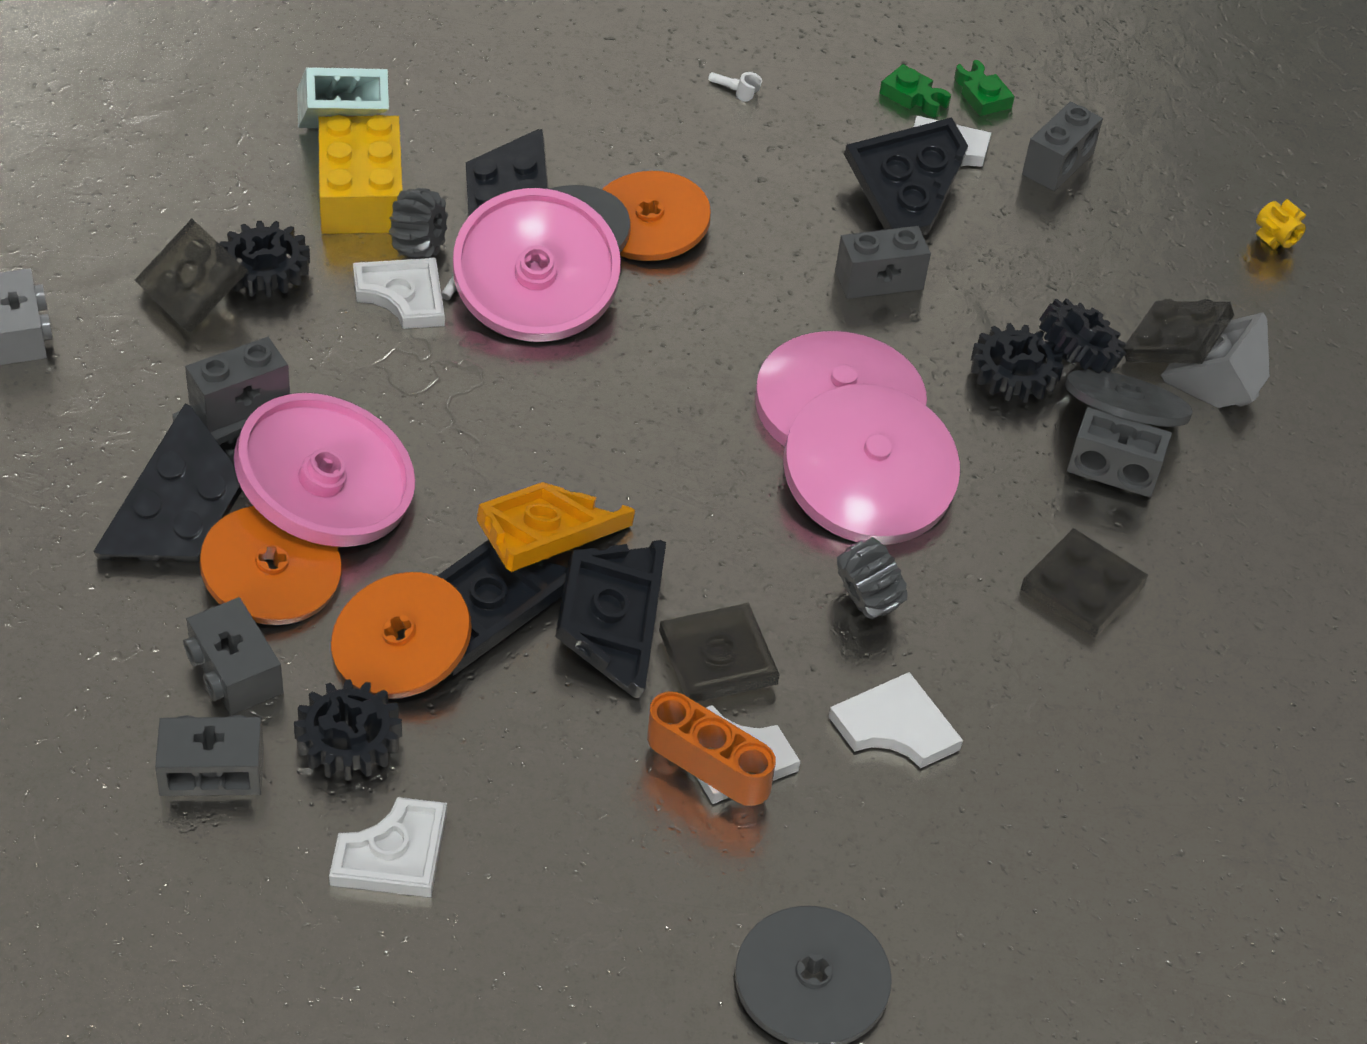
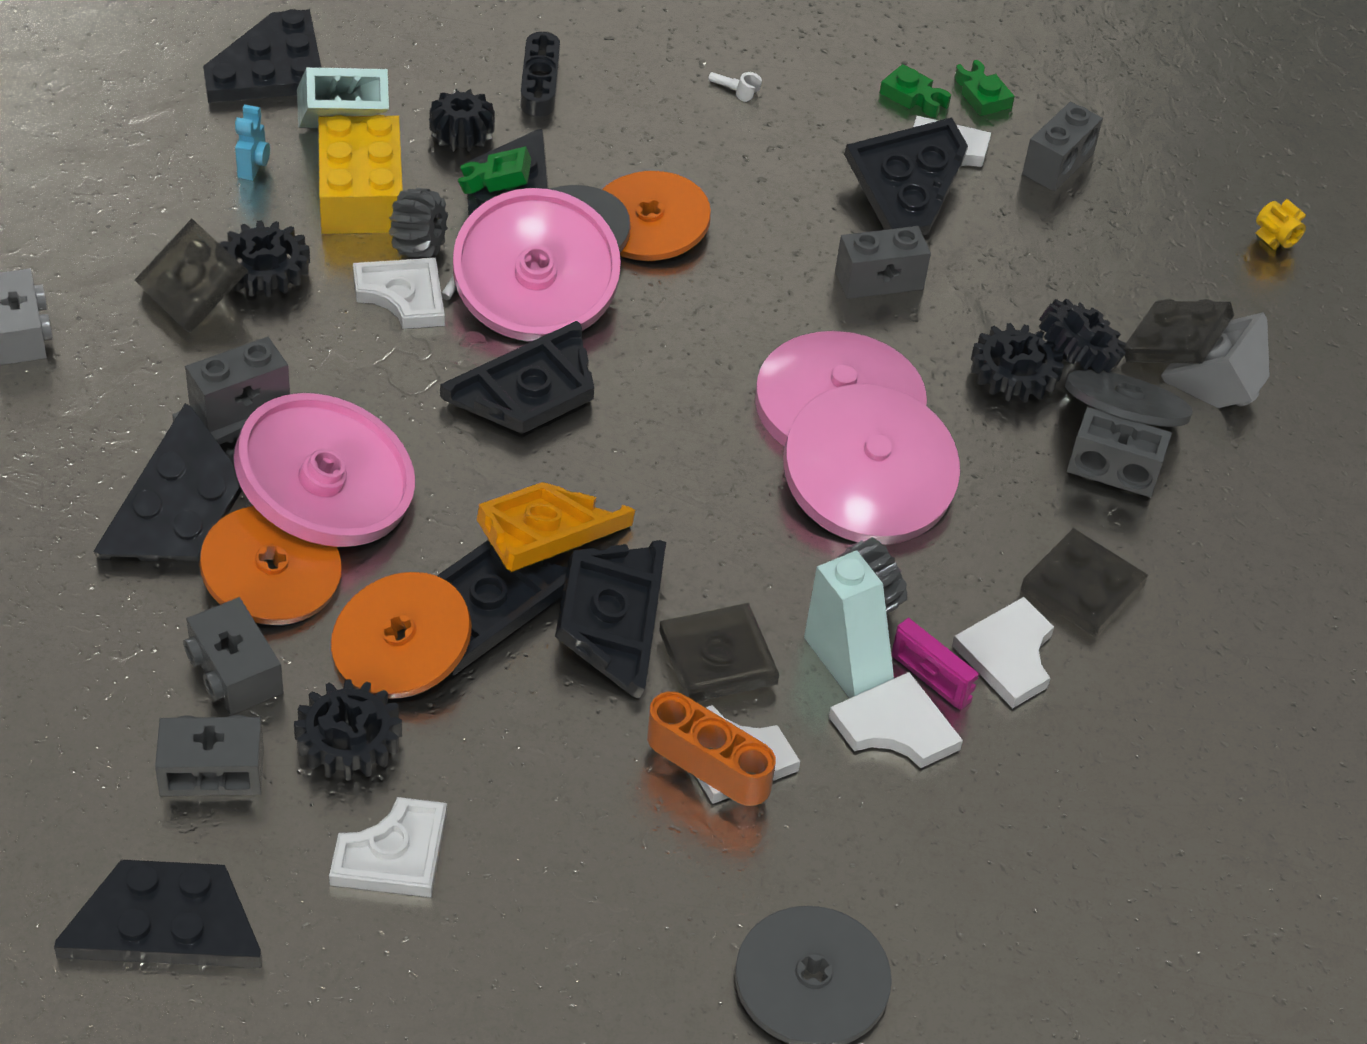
(163, 917): none -> black wing
(251, 147): none -> medium azure plate
(265, 59): none -> black plate
(462, 120): none -> black gear
(501, 171): none -> green plate
(527, 383): none -> black wing
(545, 84): none -> black beam
(850, 624): none -> light aqua slope
(934, 664): none -> dark pink tile
(1007, 650): none -> white tile

